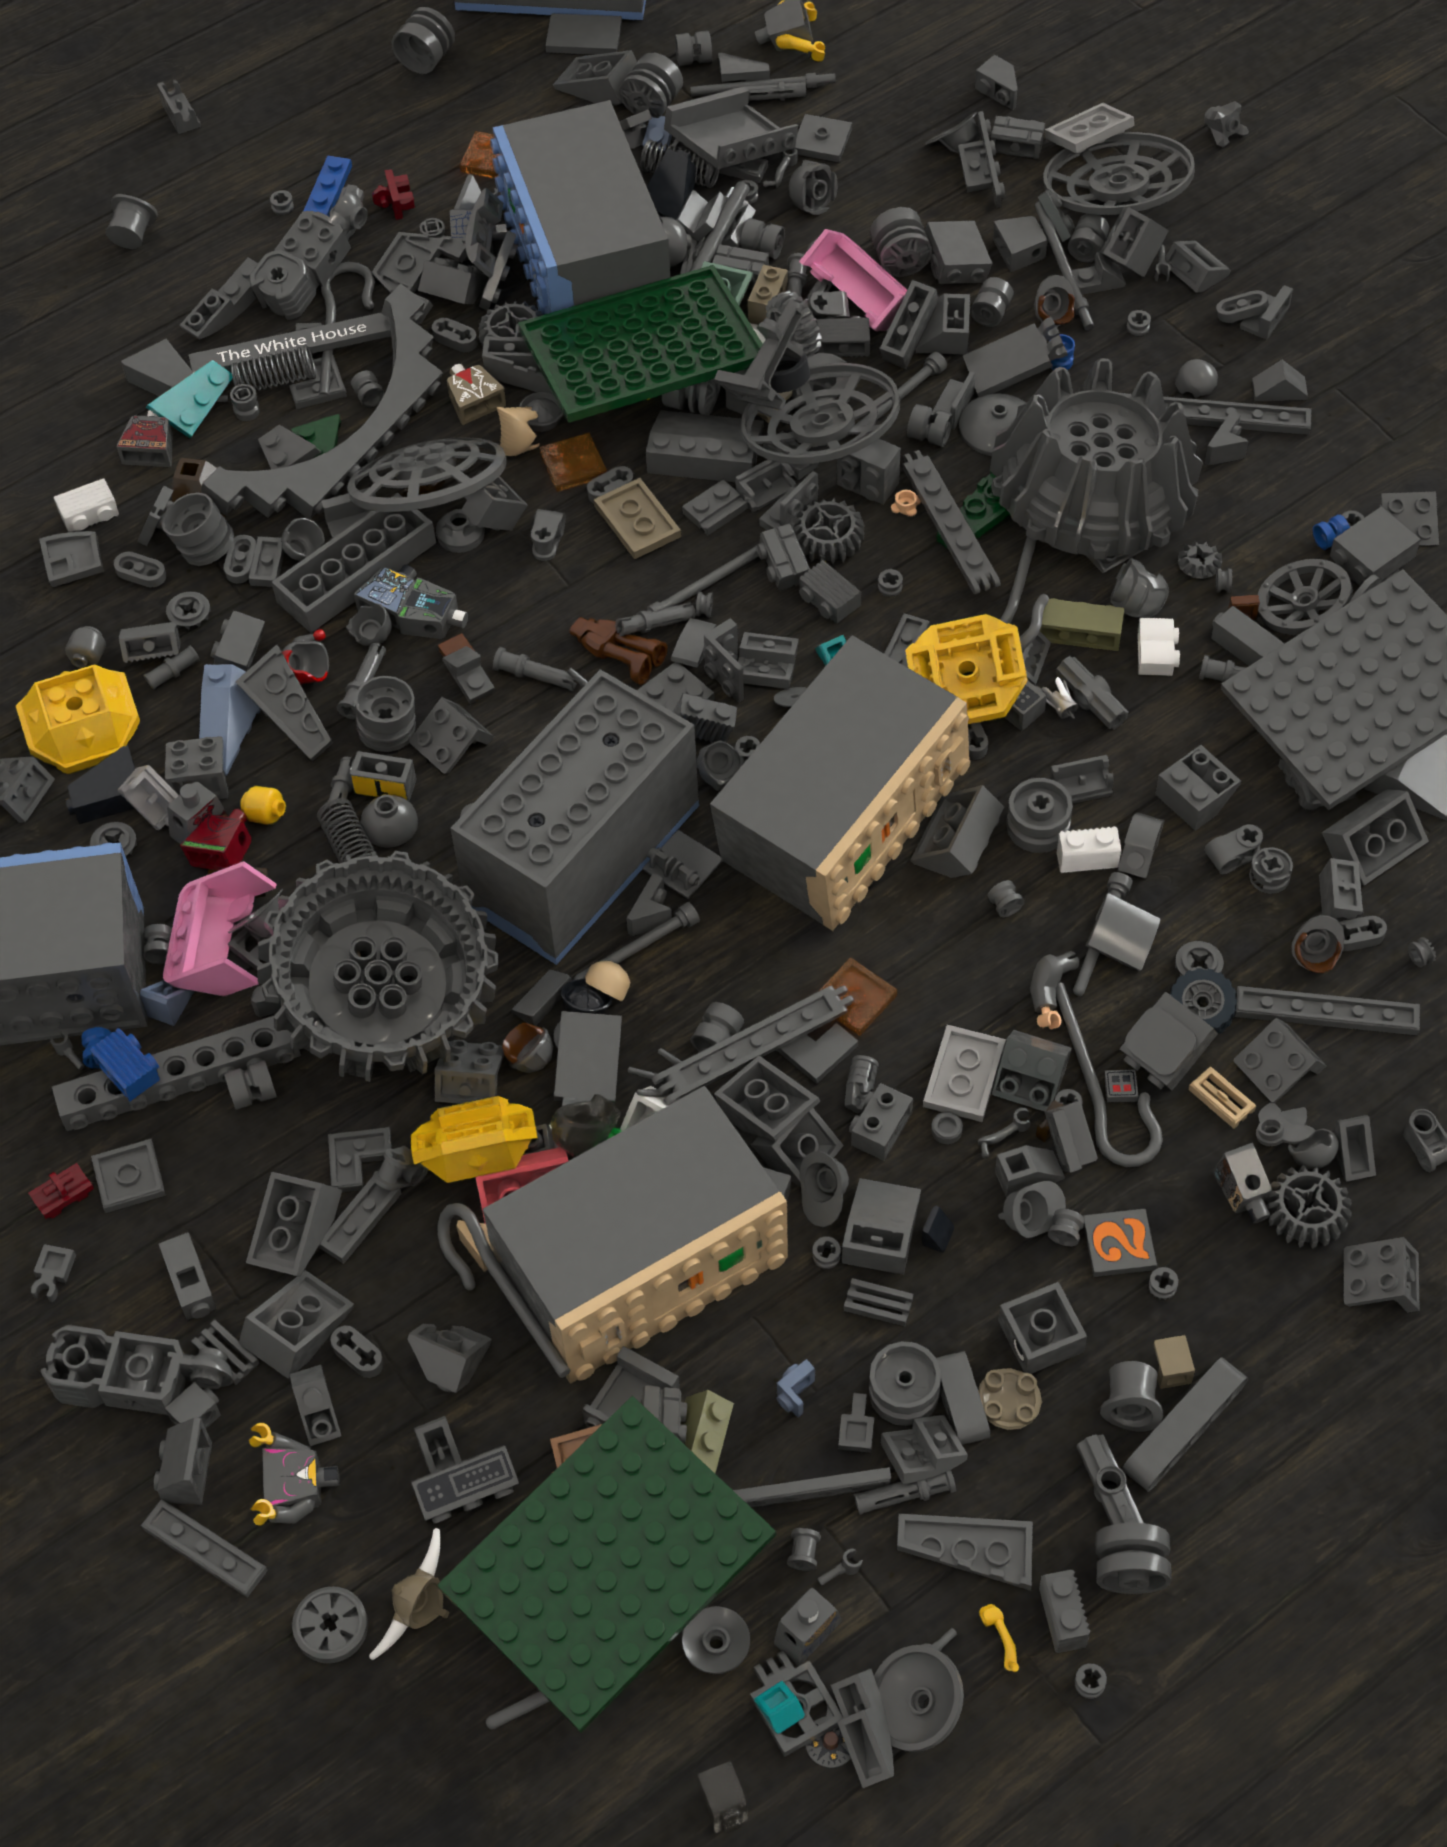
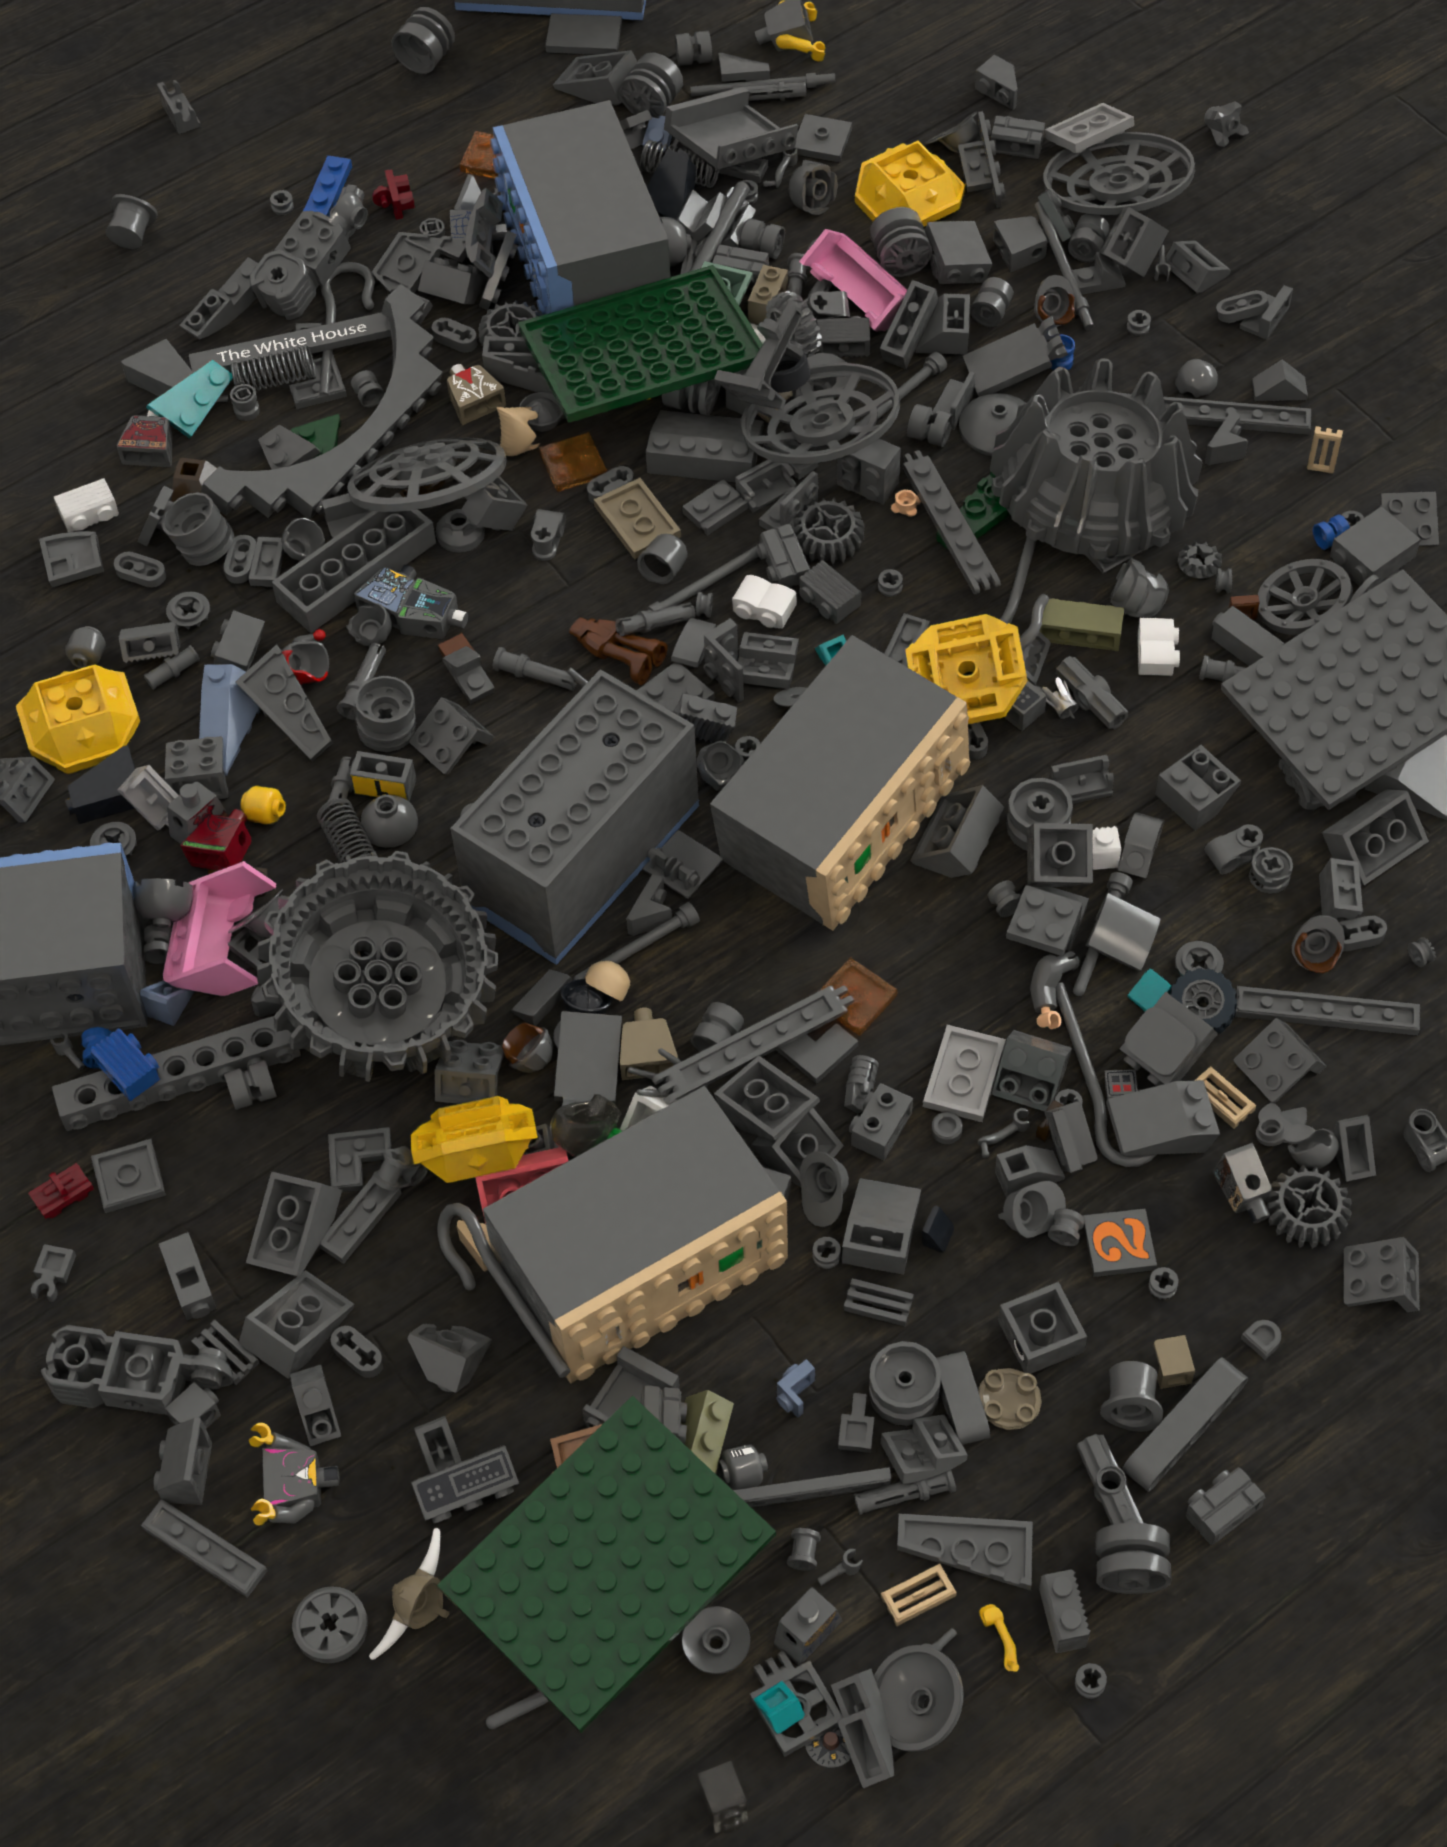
(162, 900): none -> dark grey cylinder
(641, 1044): none -> dark tan torso
(669, 551): none -> dark grey helmet
(742, 1467): none -> dark grey head
(764, 601): none -> white brick
(893, 1608): none -> tan tile
(909, 179): none -> yellow piece
(1047, 919): none -> dark grey bracket
(1059, 854): none -> dark grey slope
(1149, 990): none -> teal slope
(1164, 1119): none -> dark grey slope
(1224, 1505): none -> dark grey brick
(1262, 1337): none -> dark grey tile
(1326, 436): none -> tan tile

